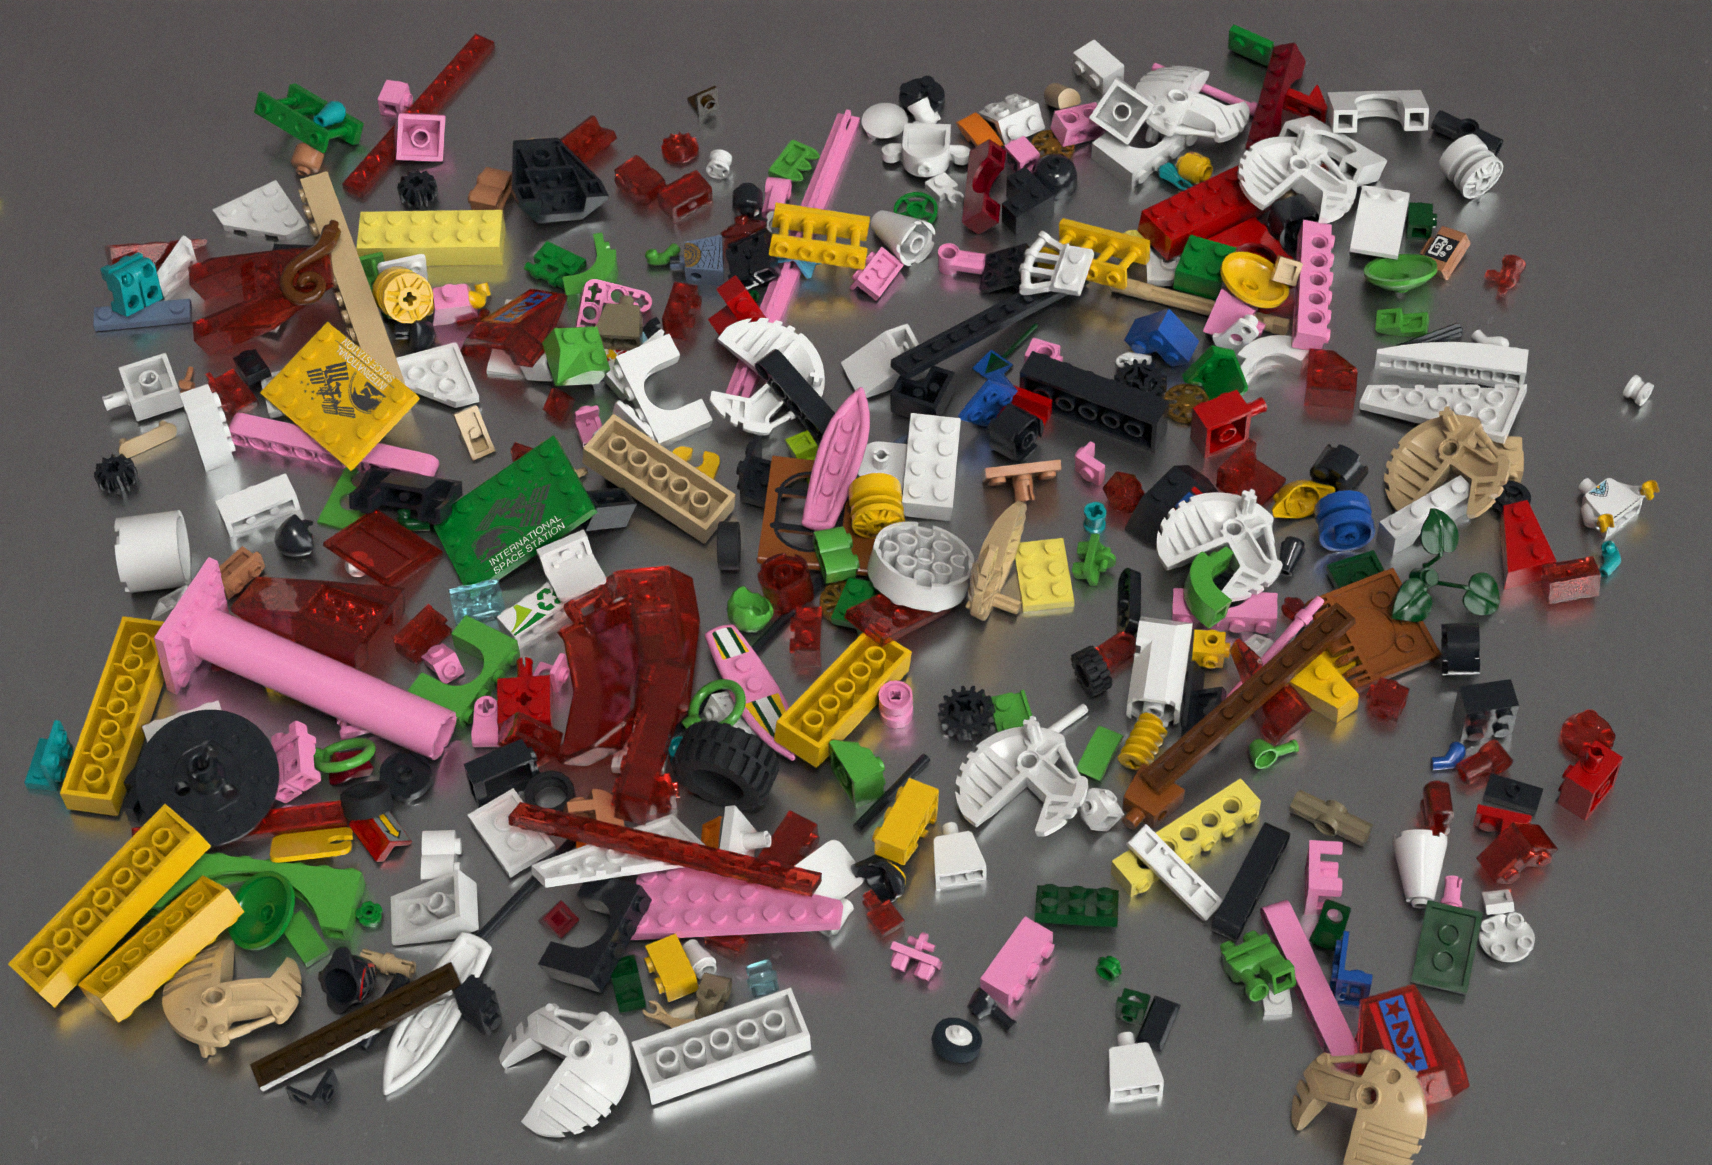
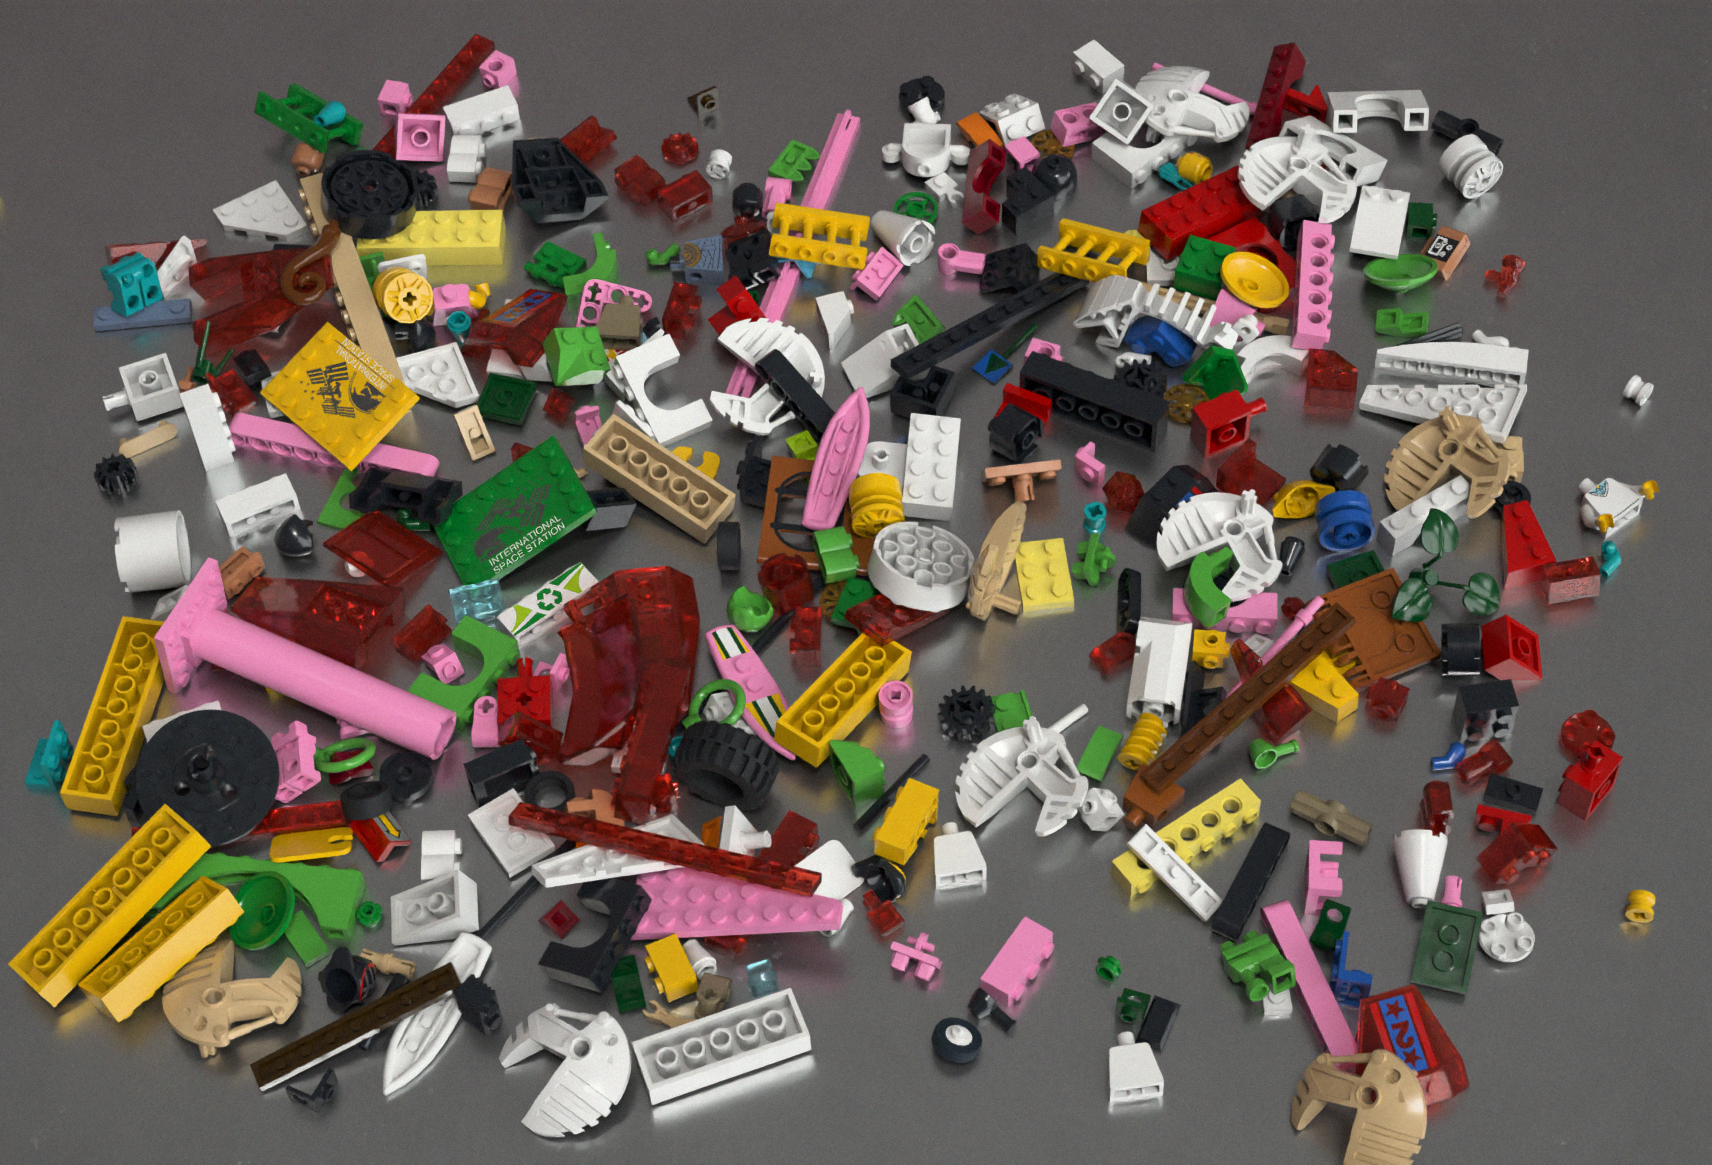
(204, 366): none -> dark green plant
(367, 213): none -> black brick
(459, 325): none -> teal cone
(465, 158): none -> white brick
(482, 112): none -> white brick
(497, 70): none -> bright pink brick
(506, 398): none -> dark green plate
(571, 566): white bracket -> none
(834, 316): none -> white slope
(884, 121): white dish -> none
(919, 318): none -> bright green plate
(989, 400): blue bracket -> none
(1061, 96): tan brick -> none
(1069, 270): white plate -> none
(1077, 905): dark green plate -> none
(1091, 671): black tyre -> none
(1120, 300): none -> white piece
(1250, 45): green bracket -> none
(1286, 270): tan tile -> none
(1511, 650): none -> red slope
(1640, 906): none -> yellow wheel

